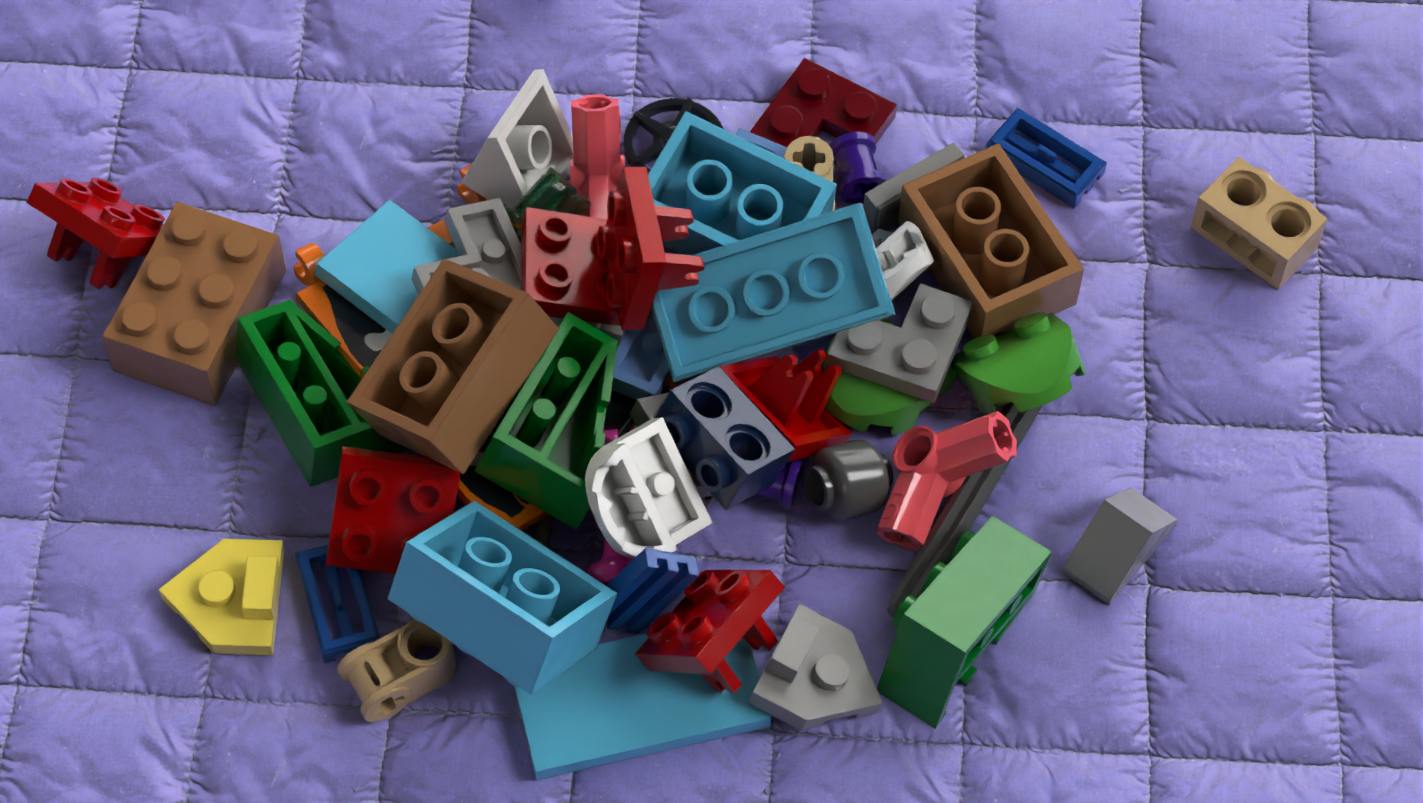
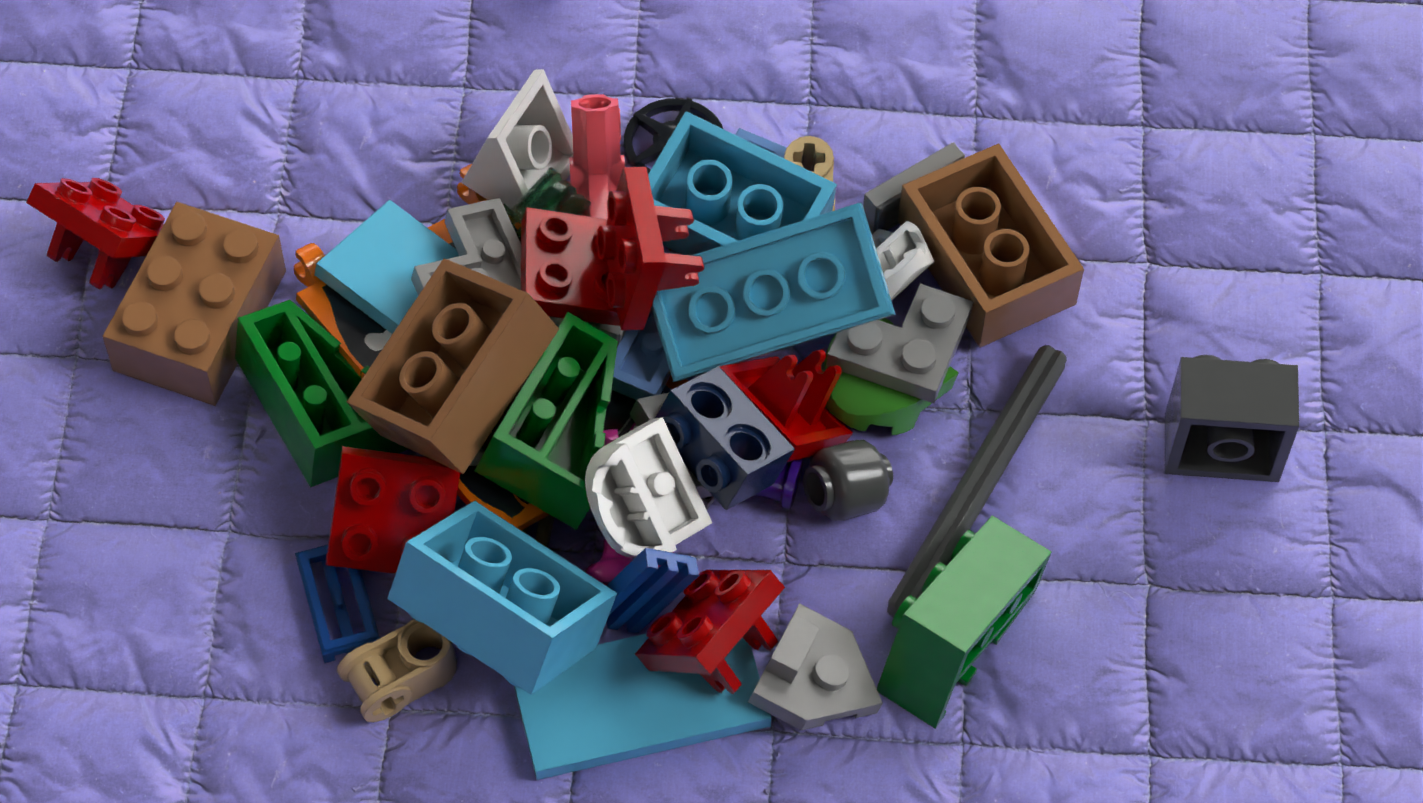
(231, 595): light yellow plate -> none
(826, 102): dark red plate -> none
(856, 166): dark purple bush -> none
(935, 468): coral piece -> none
(1022, 365): bright green slope -> none
(1040, 162): blue tile -> none
(1118, 543): light grey slope -> none
(1231, 418): none -> dark grey brick
(1252, 230): tan brick -> none

